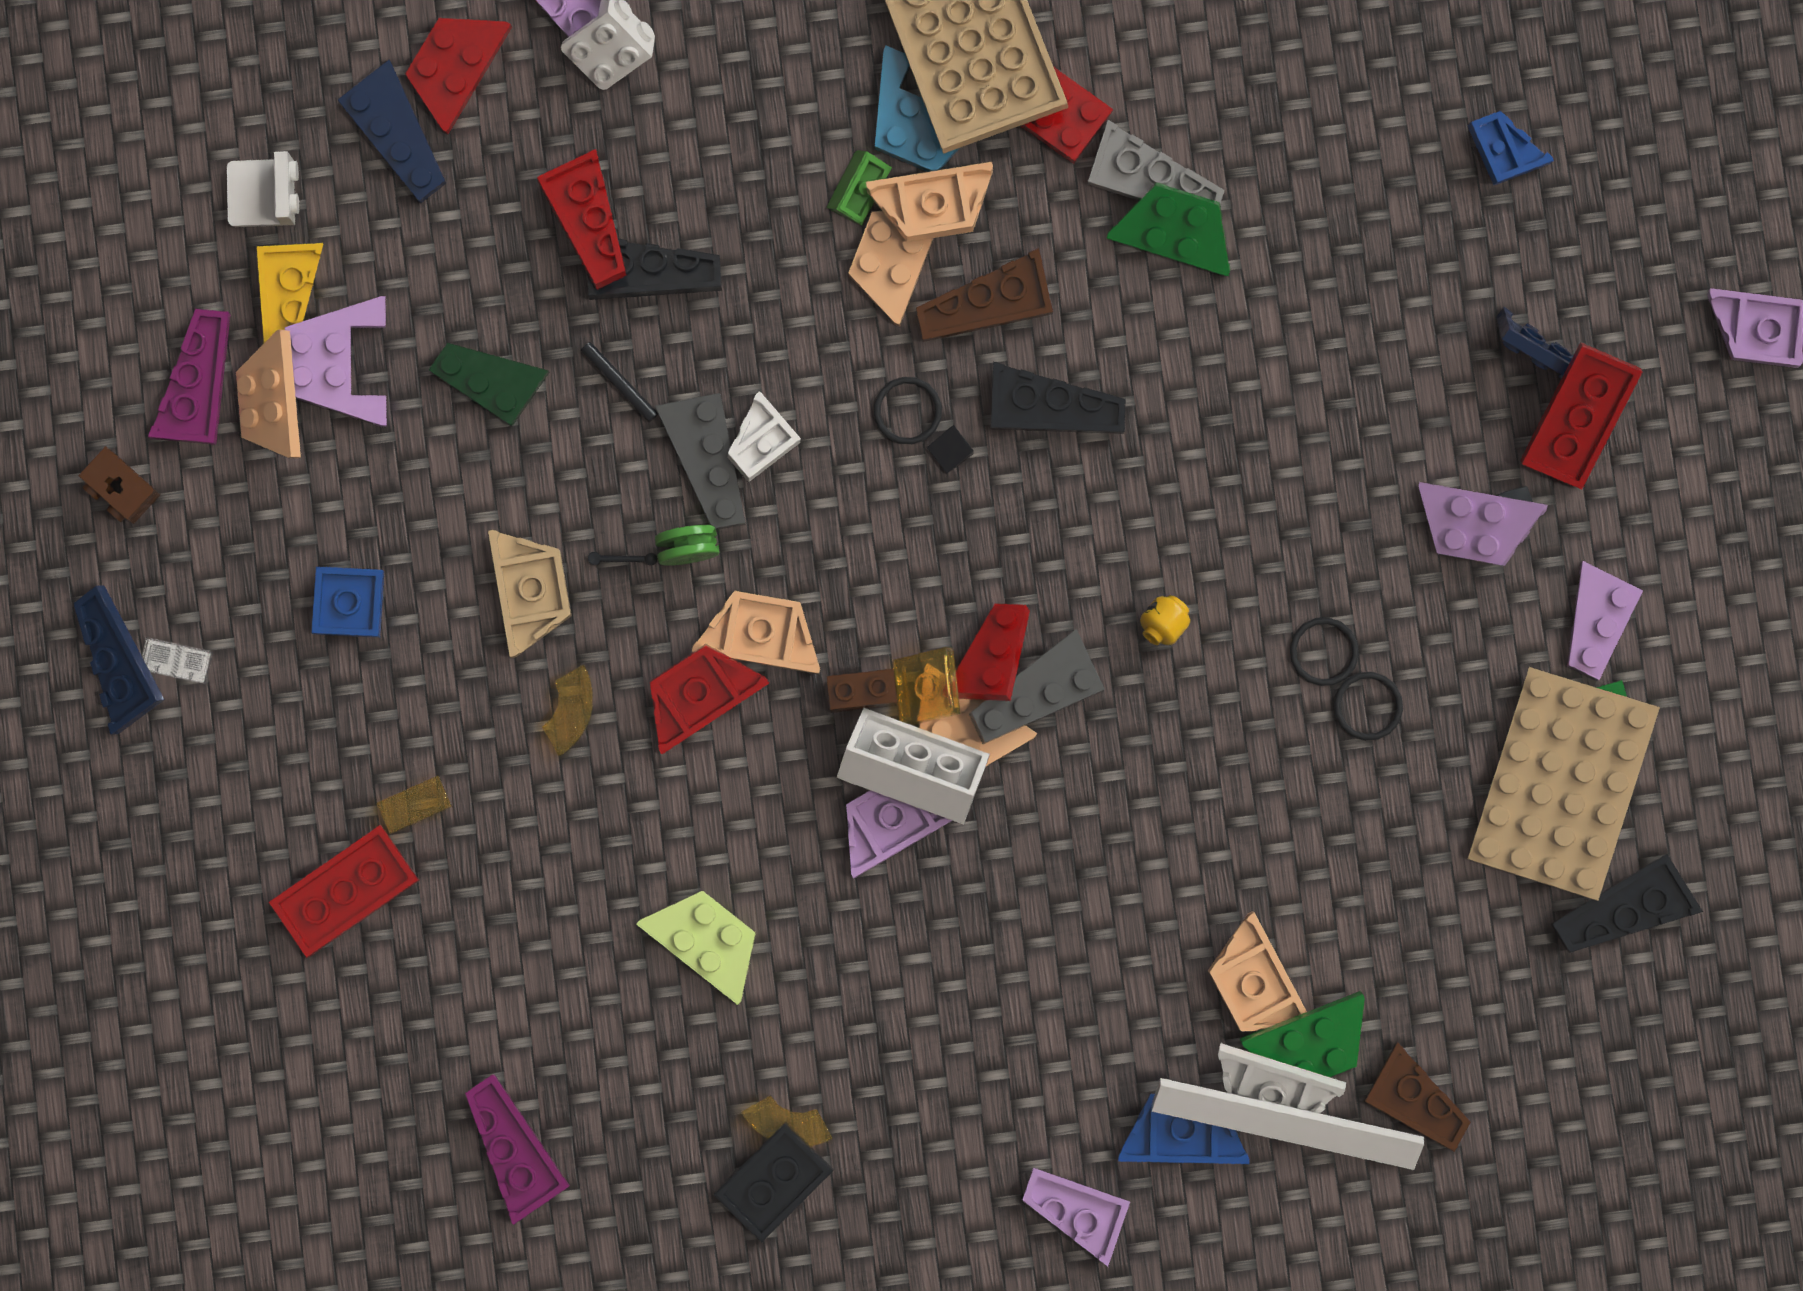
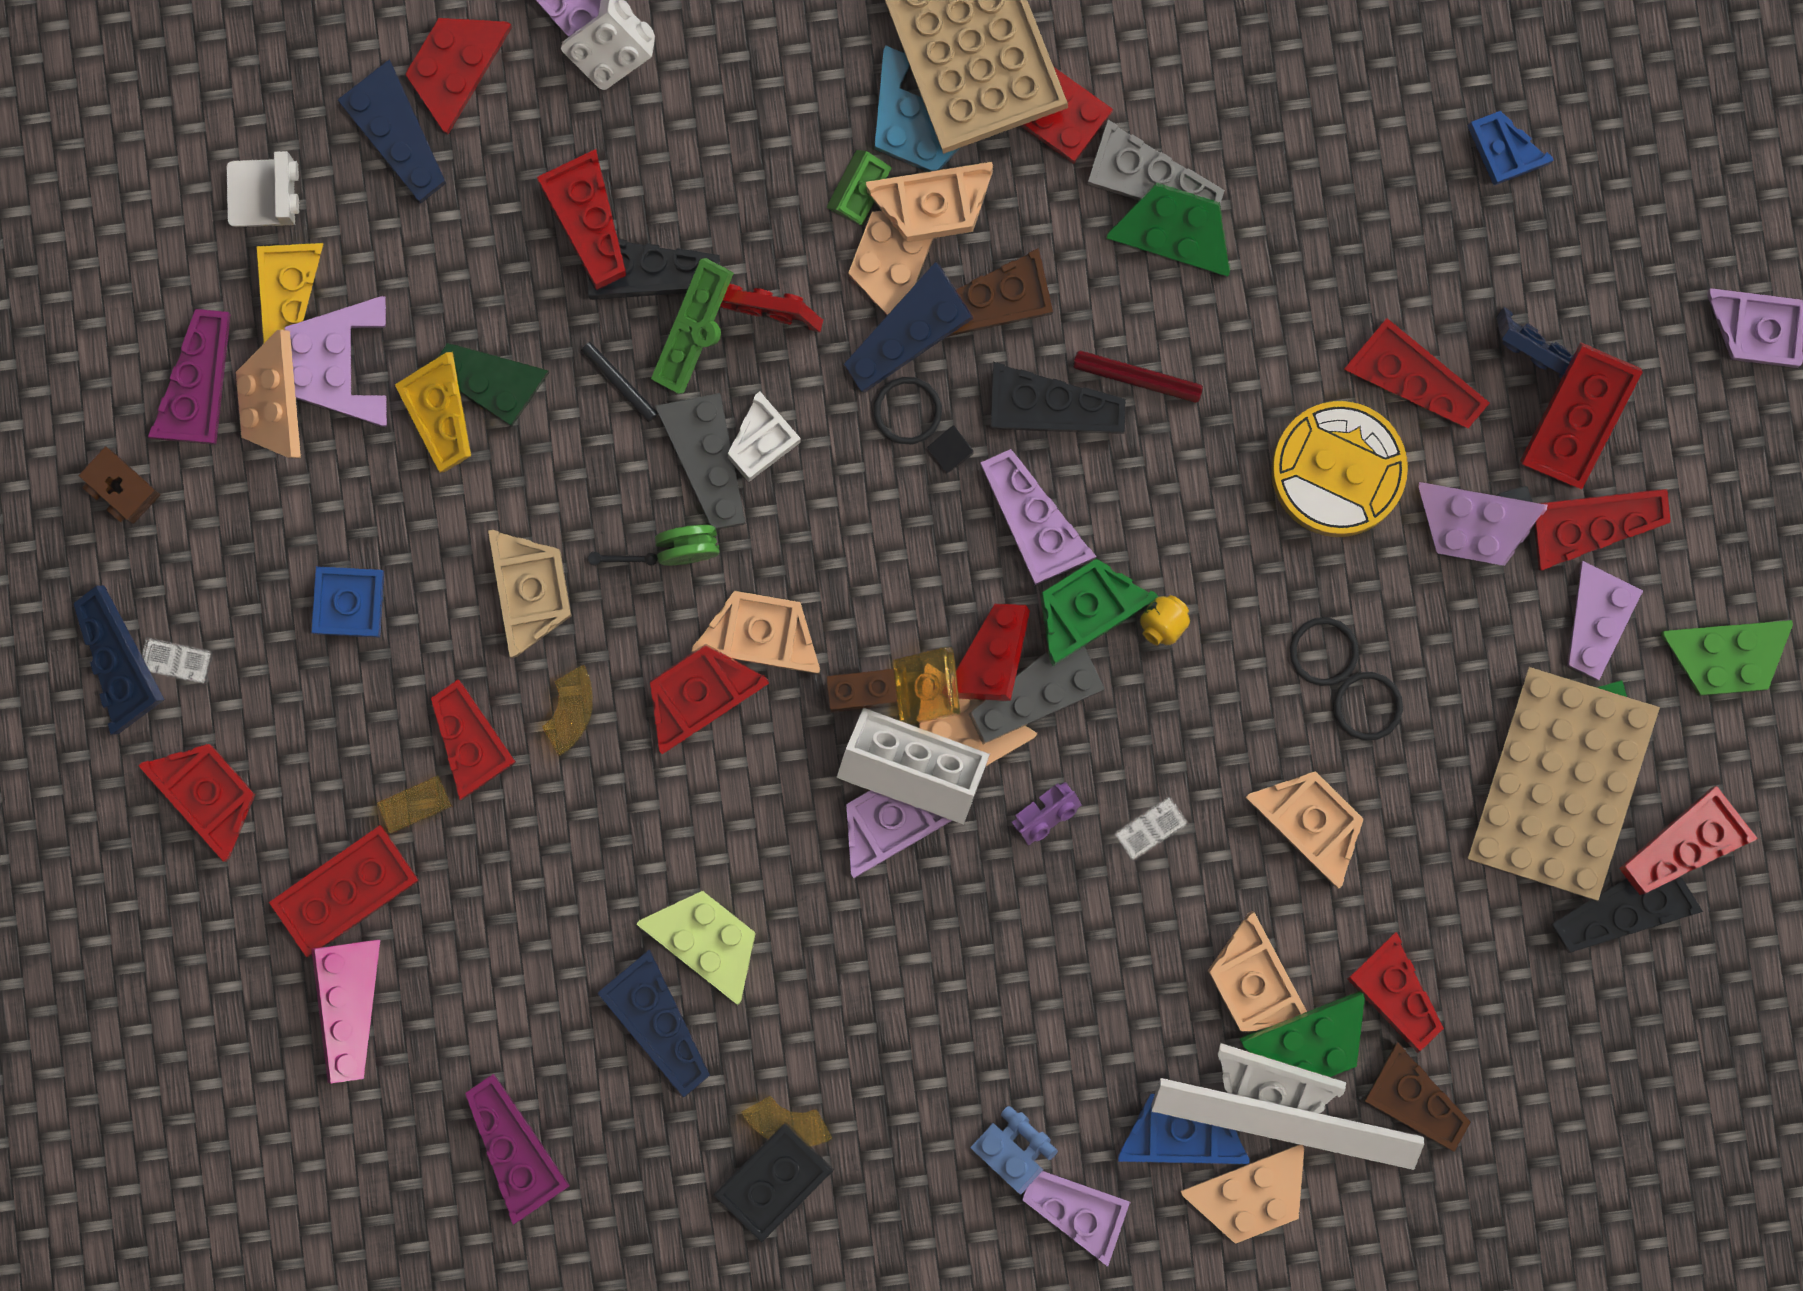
(205, 794): none -> red wing
(345, 1001): none -> wing
(437, 411): none -> yellow wing
(469, 739): none -> red wing
(652, 1017): none -> dark blue wing
(693, 326): none -> bright green hinge
(777, 308): none -> red wing
(914, 325): none -> dark blue wing
(1006, 1157): none -> medium blue plate
(1039, 529): none -> lavender wing
(1060, 806): none -> medium lavender hinge
(1088, 607): none -> green wing
(1138, 376): none -> dark red axle
(1151, 828): none -> clear tile
(1252, 1196): none -> light nougat wing
(1313, 821): none -> light nougat wing
(1339, 469): none -> piece
(1395, 992): none -> red wing
(1410, 371): none -> red wing
(1593, 523): none -> red wing
(1690, 841): none -> wing
(1729, 656): none -> bright green wing

